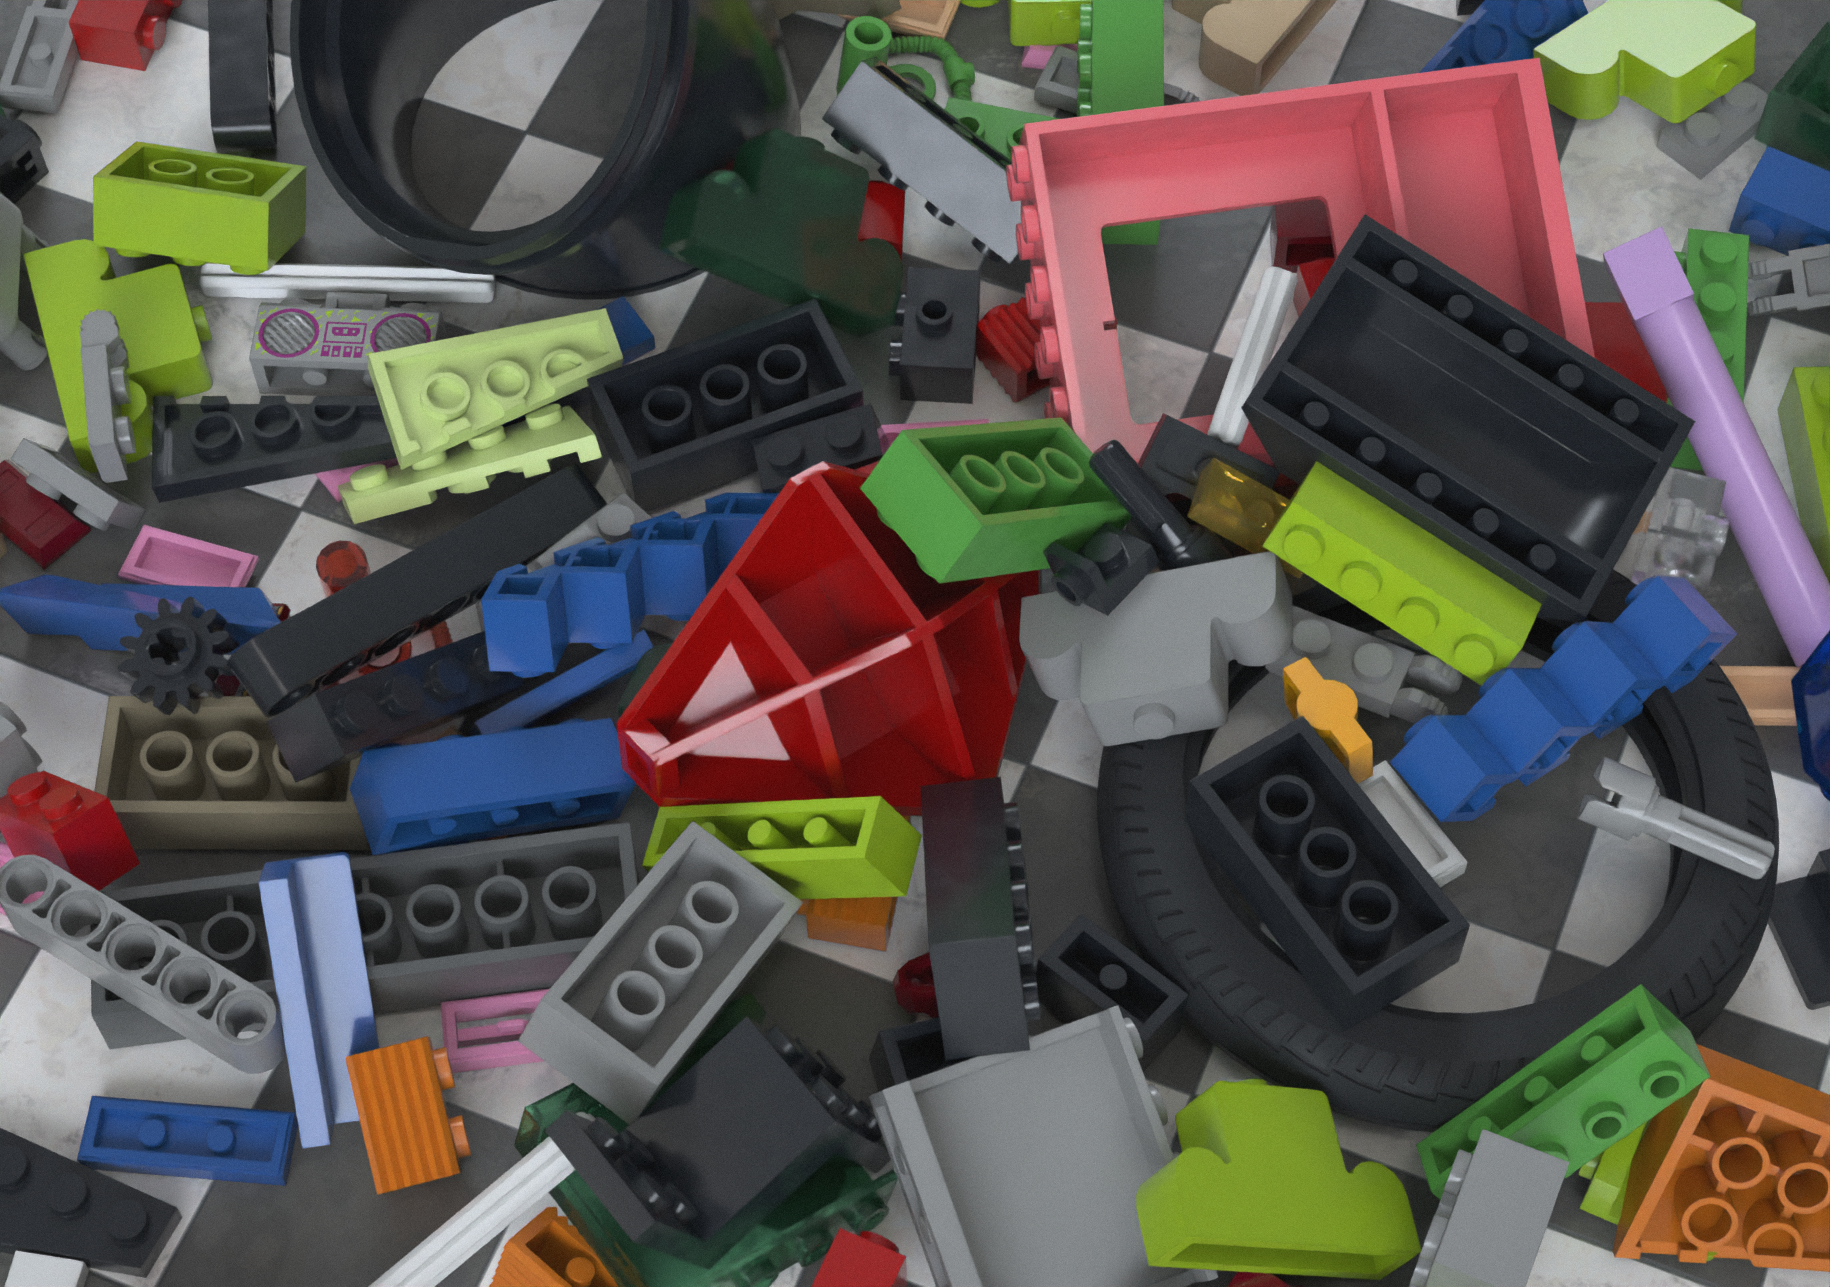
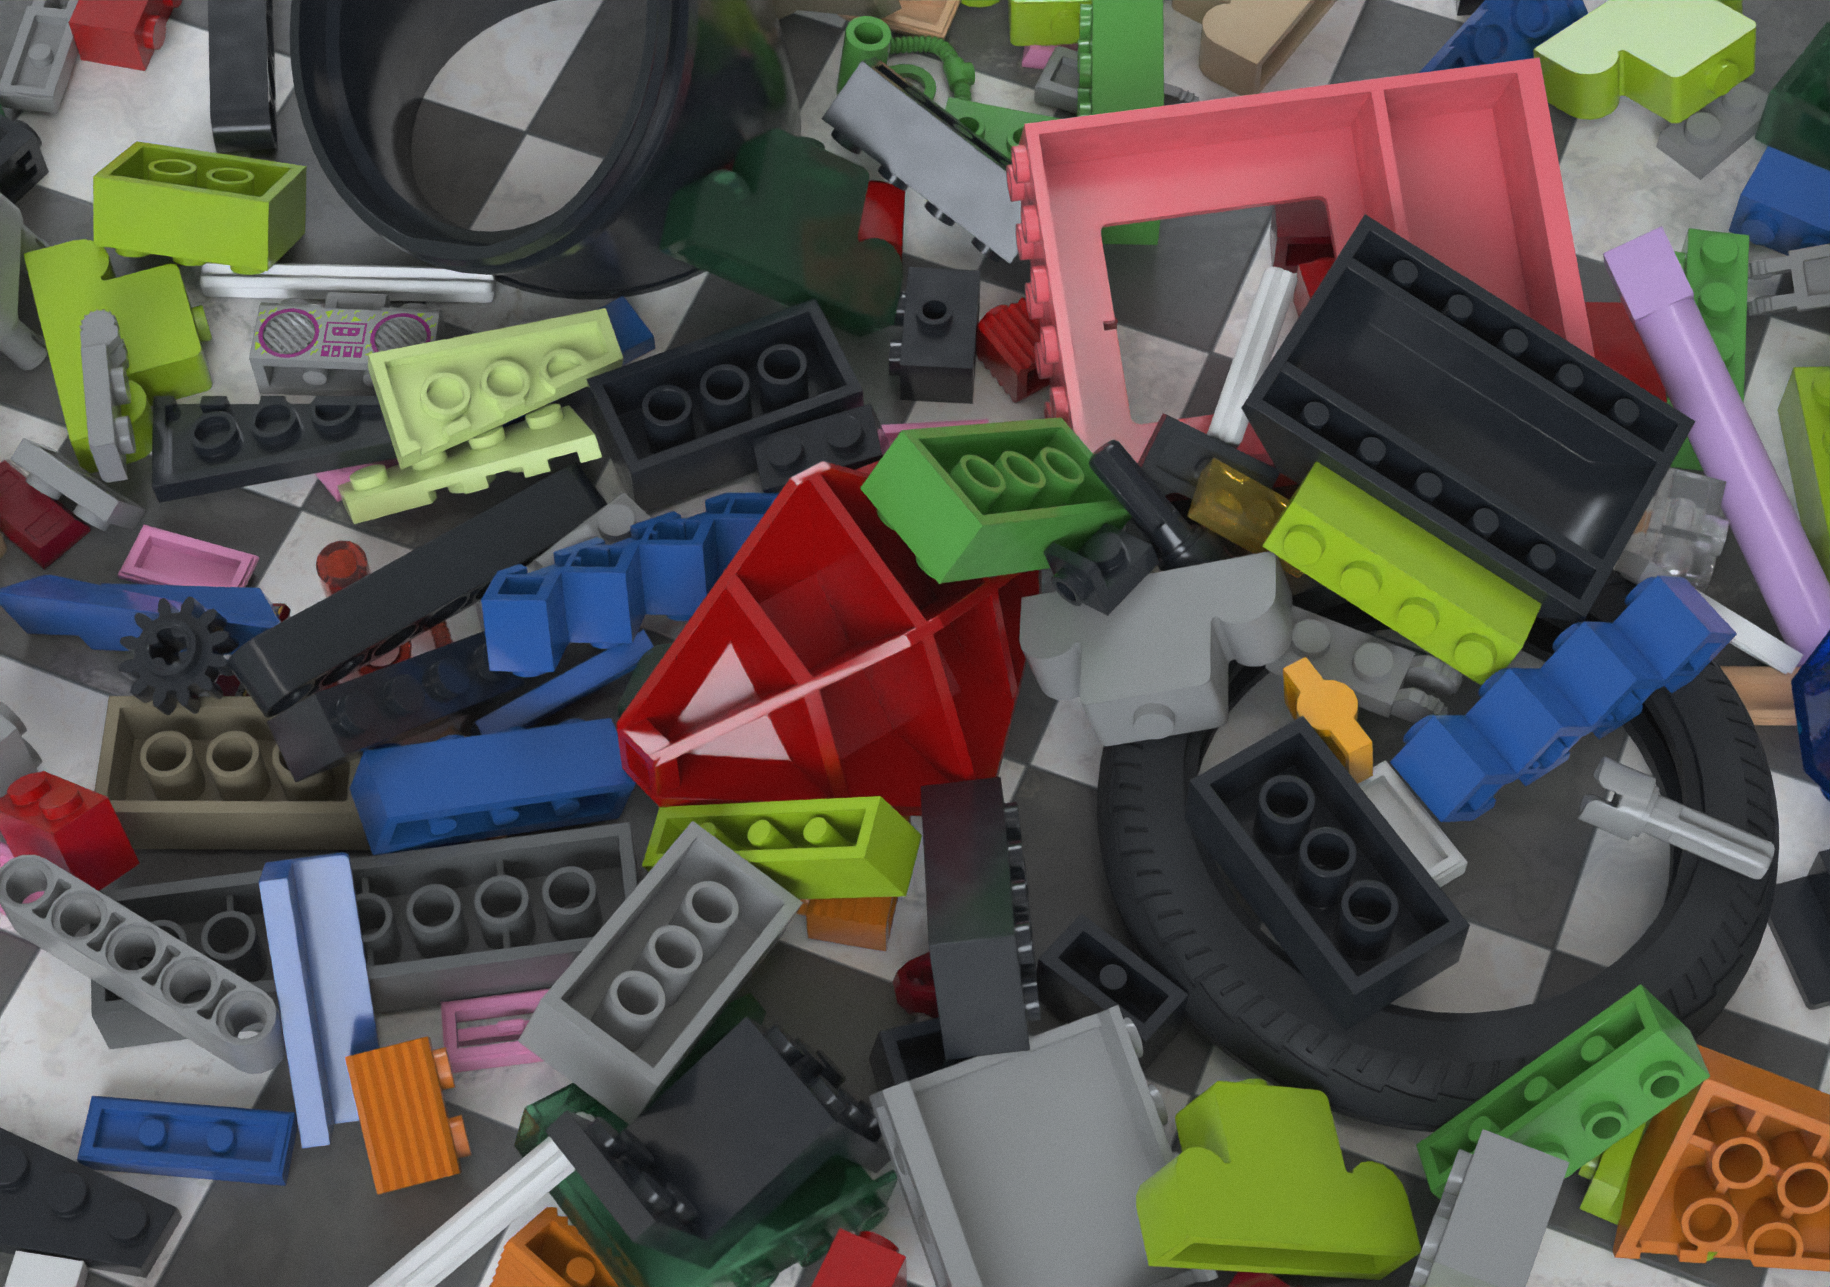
(1749, 637): none -> white tile

